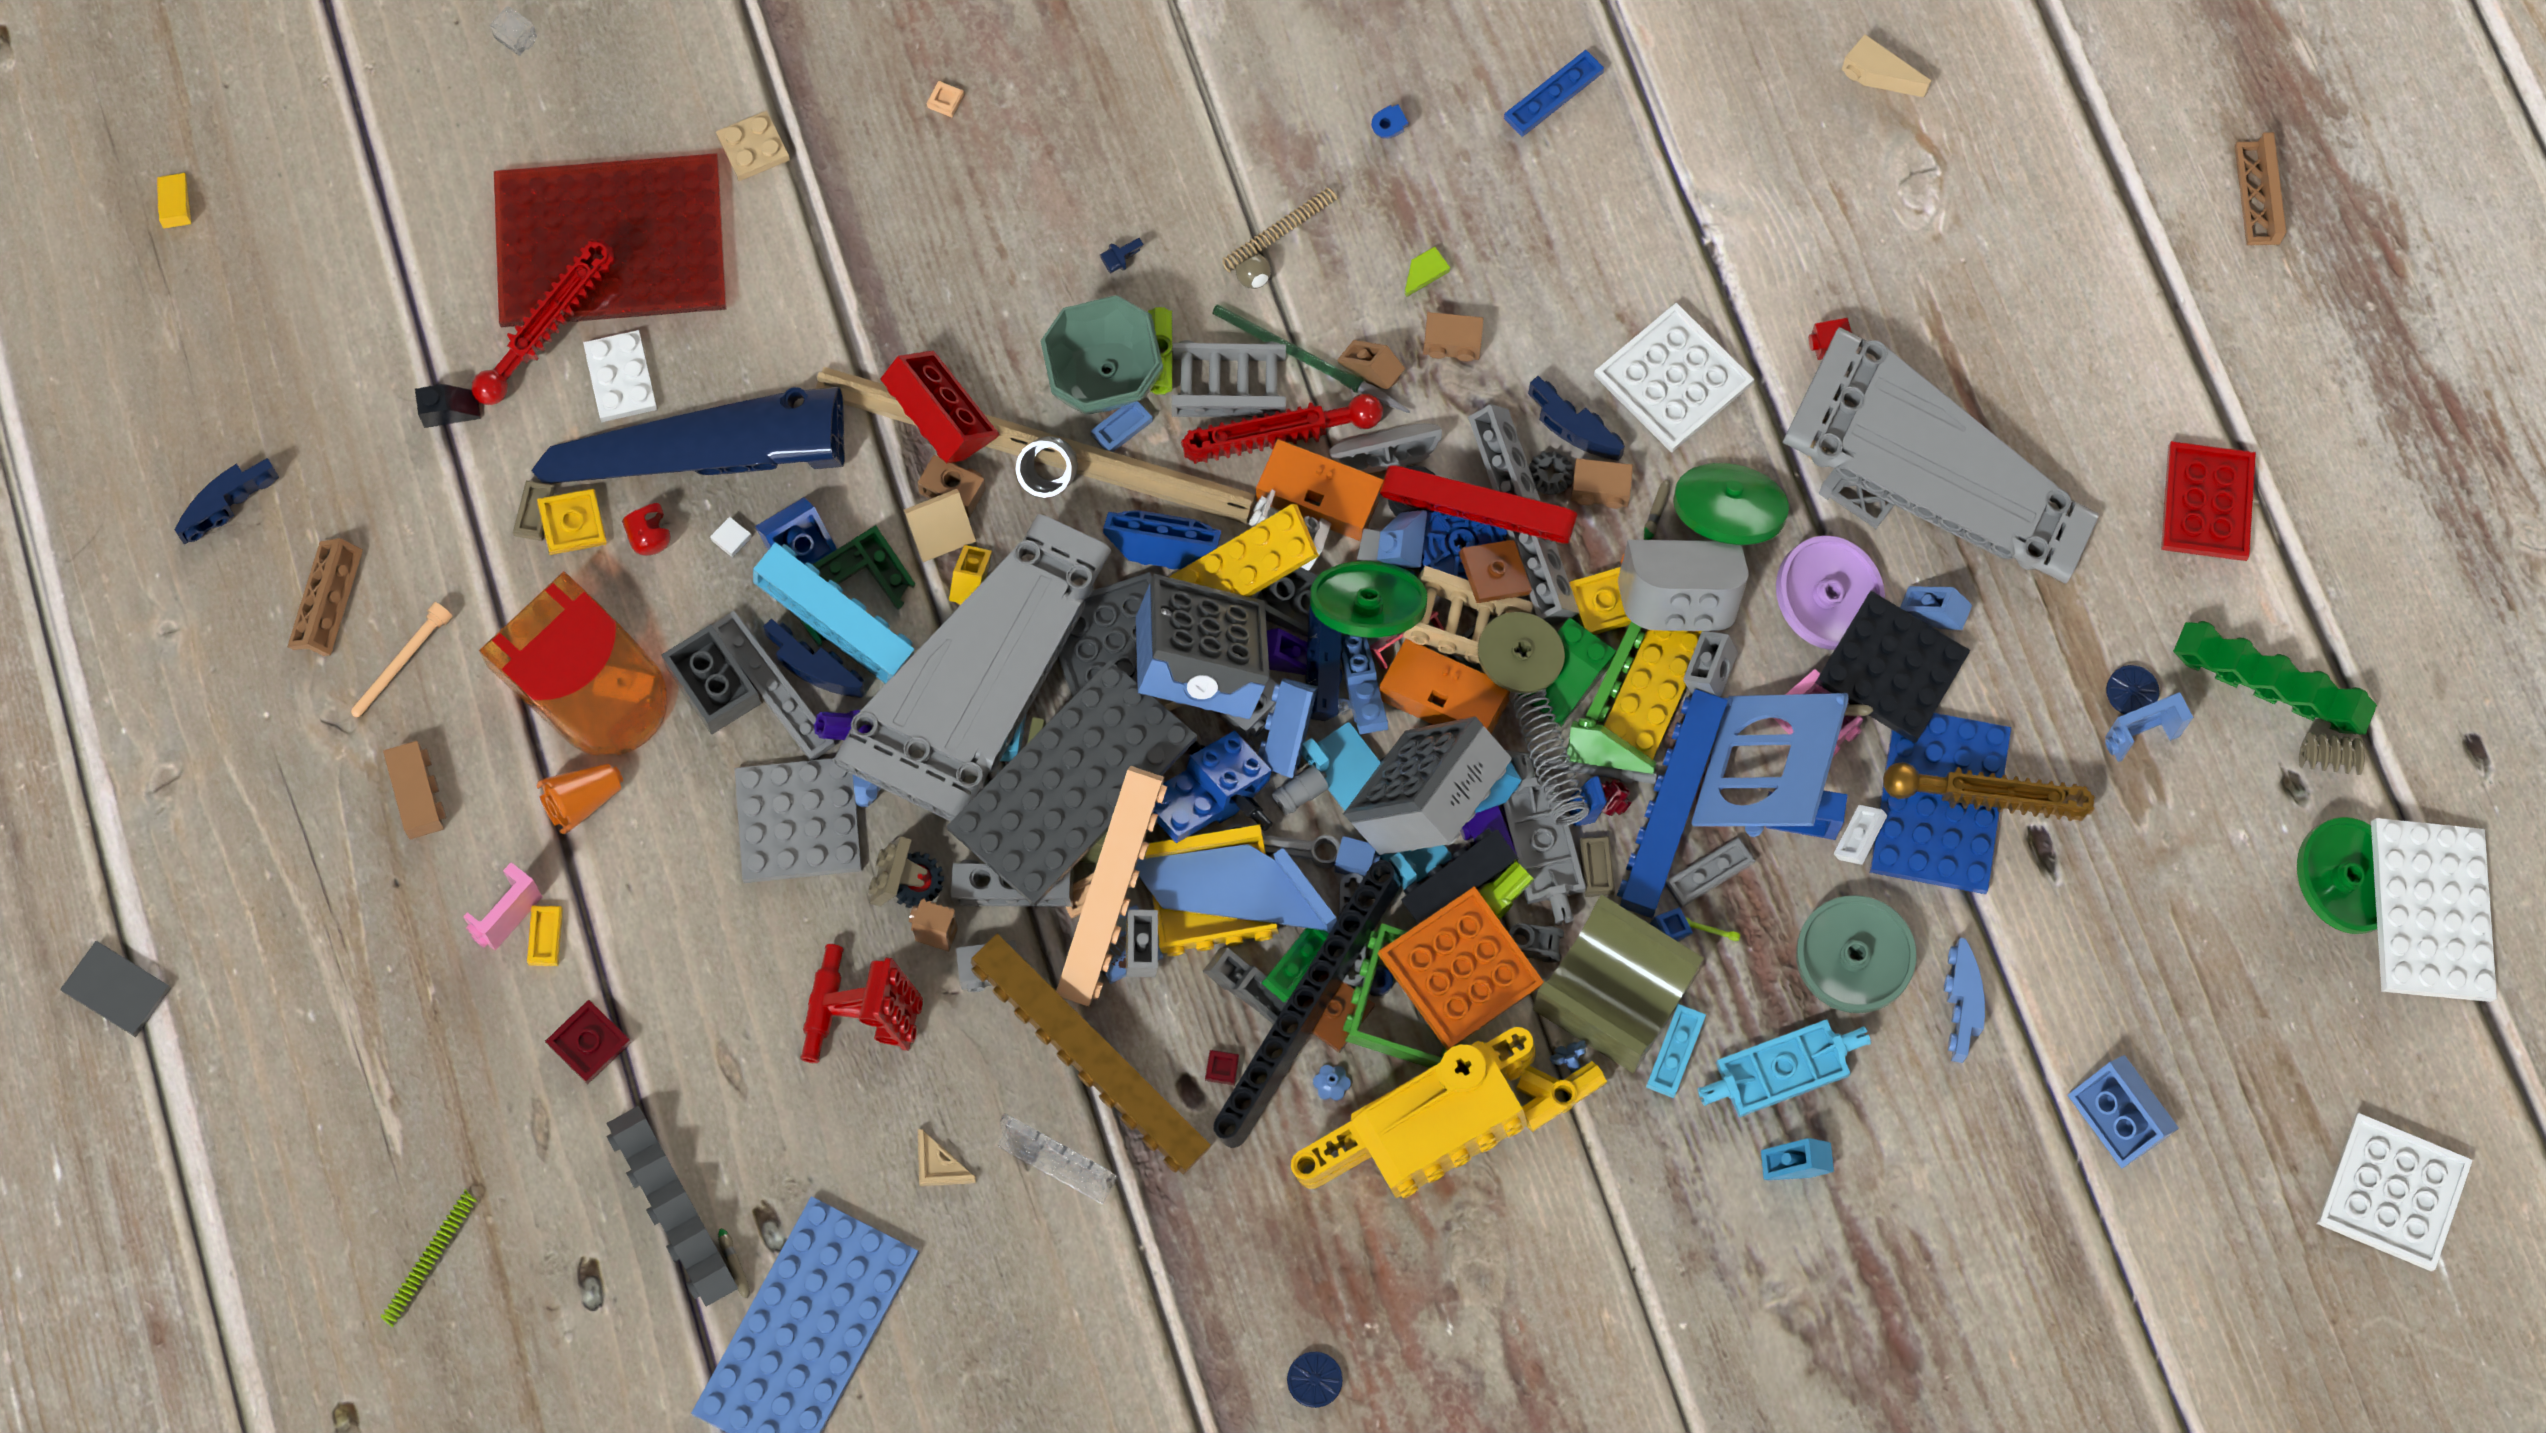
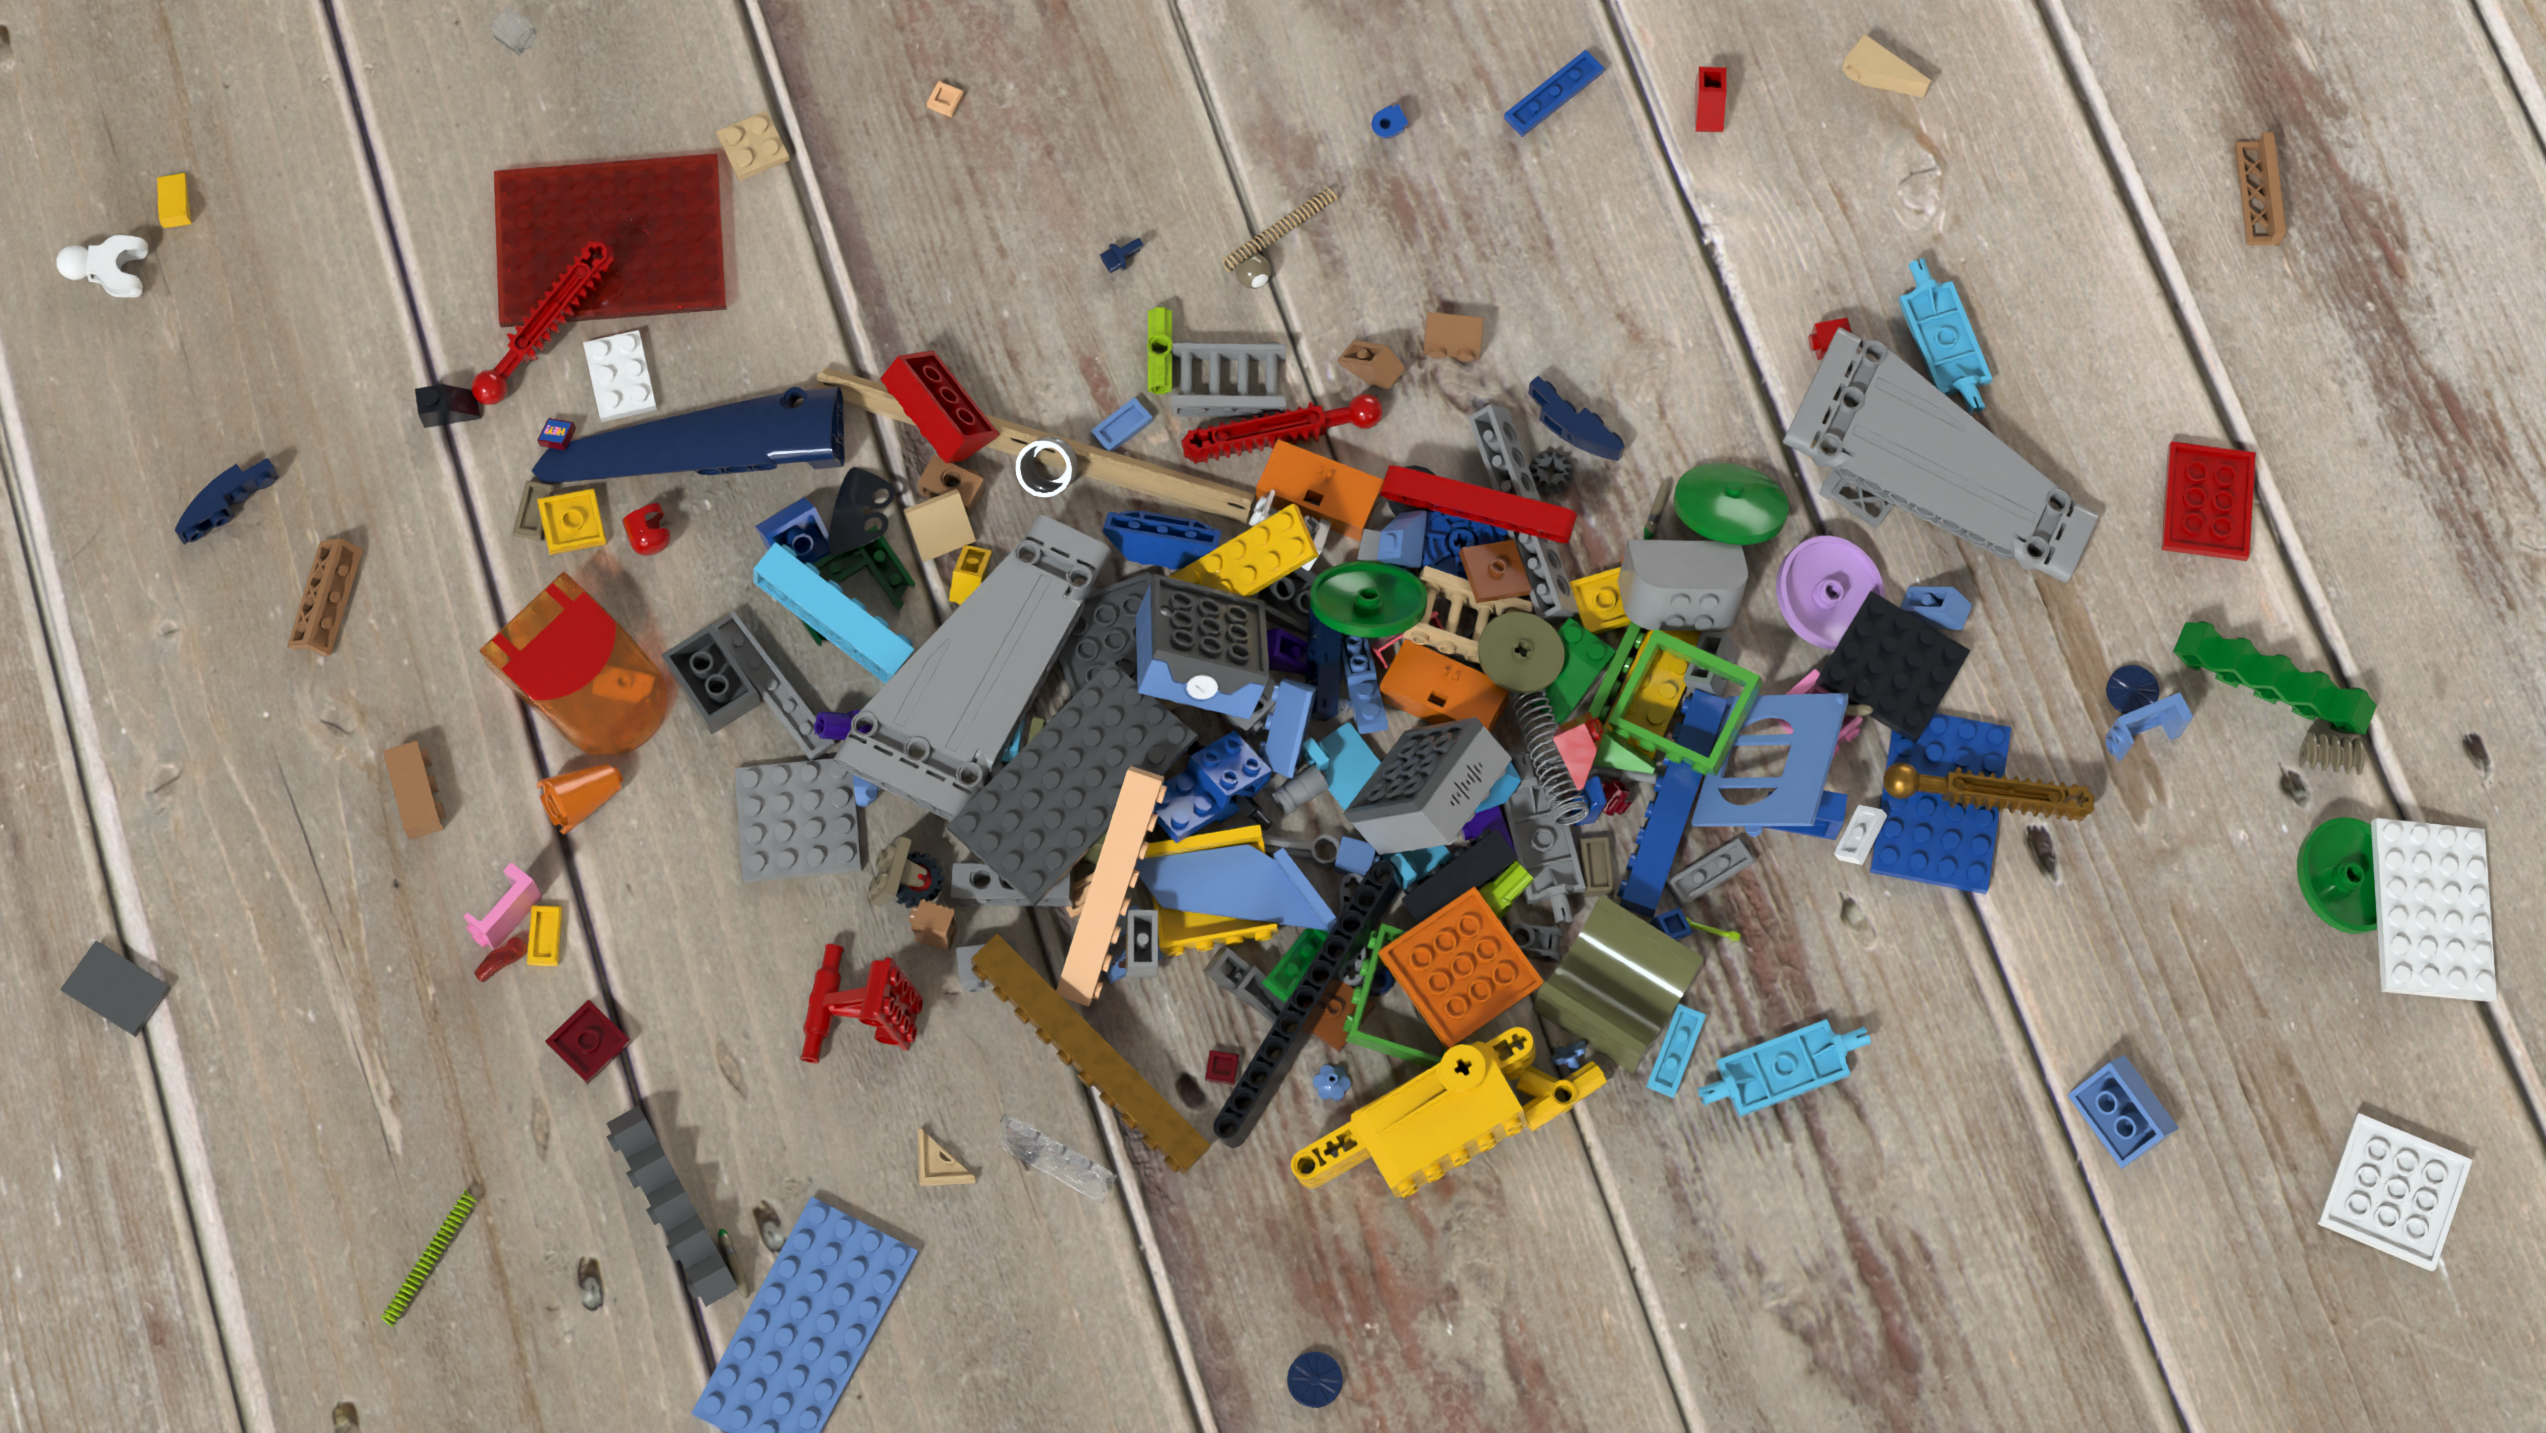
(104, 263): none -> white piece
(437, 616): light nougat piece -> none
(501, 958): none -> clear red arm
(556, 434): none -> tile
(730, 537): white tile -> none
(820, 669): dark blue slope -> none
(847, 521): none -> black piece
(1099, 337): sand green rock -> none
(1345, 378): clear green piece -> none
(1388, 447): light grey brick -> none
(1425, 270): lime tile -> none
(1578, 746): none -> slope
(1601, 483): medium nougat brick -> none
(1673, 377): white plate -> none
(1674, 752): none -> bright green window
(1710, 99): none -> red slope
(1797, 1160): dark azure slope -> none
(1861, 929): sand green dish -> none
(1945, 337): none -> medium azure plate
(1965, 989): medium blue slope -> none

